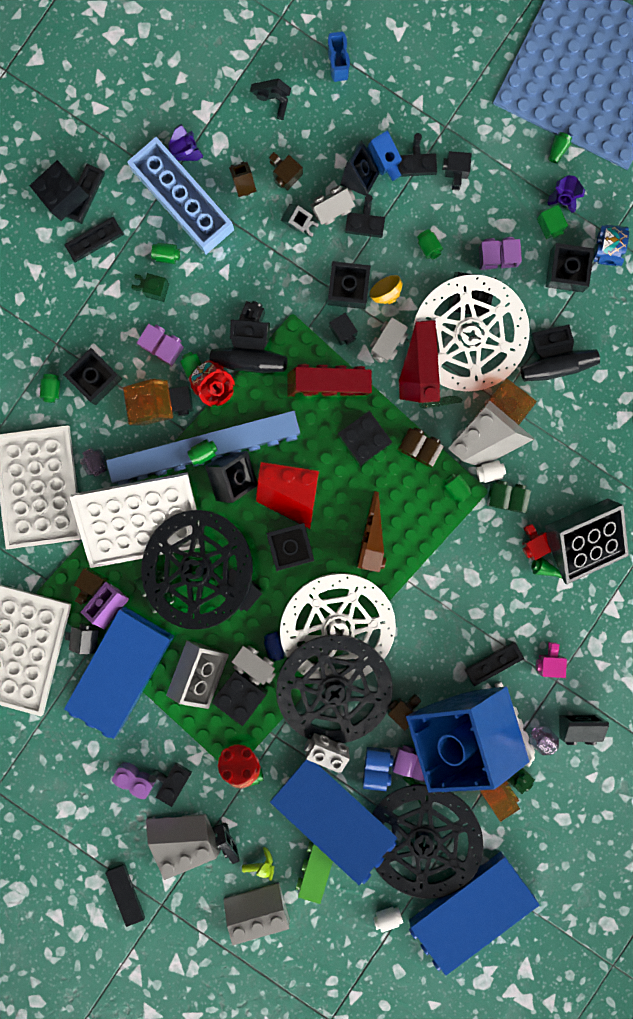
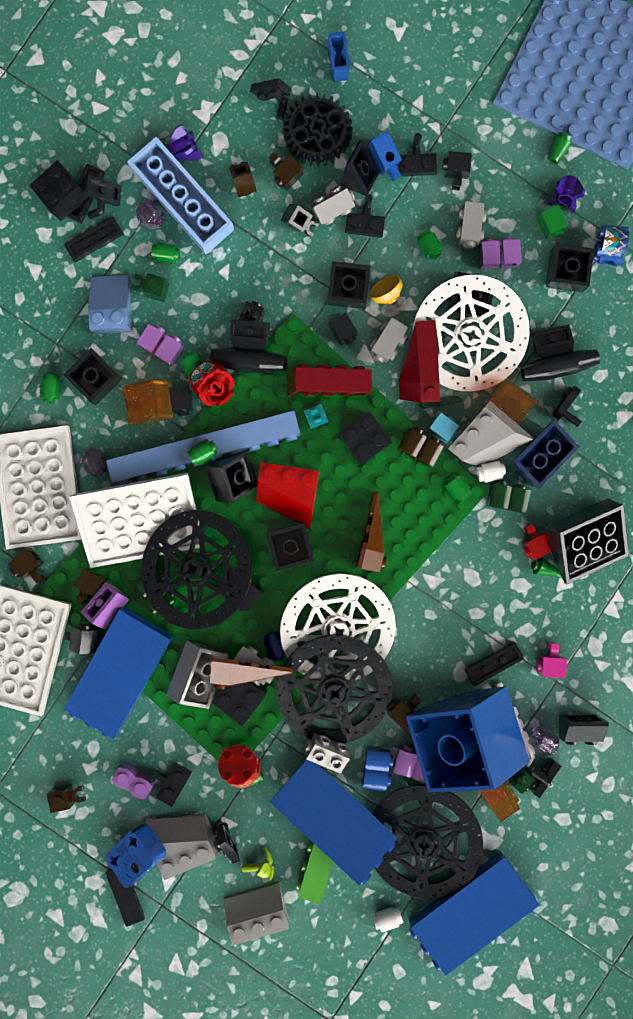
(27, 564): none -> dark brown brick
(64, 797): none -> dark brown brick
(103, 192): none -> black plate
(110, 305): none -> medium blue slope
(135, 855): none -> blue axle
(150, 214): none -> clear purple head
(232, 672): none -> wedge
(316, 416): none -> teal tile
(320, 122): none -> black gear
(444, 428): none -> medium azure brick
(470, 230): none -> light grey brick
(544, 779): none -> black plate
(545, 455): none -> dark blue slope
(561, 411): none -> black piece

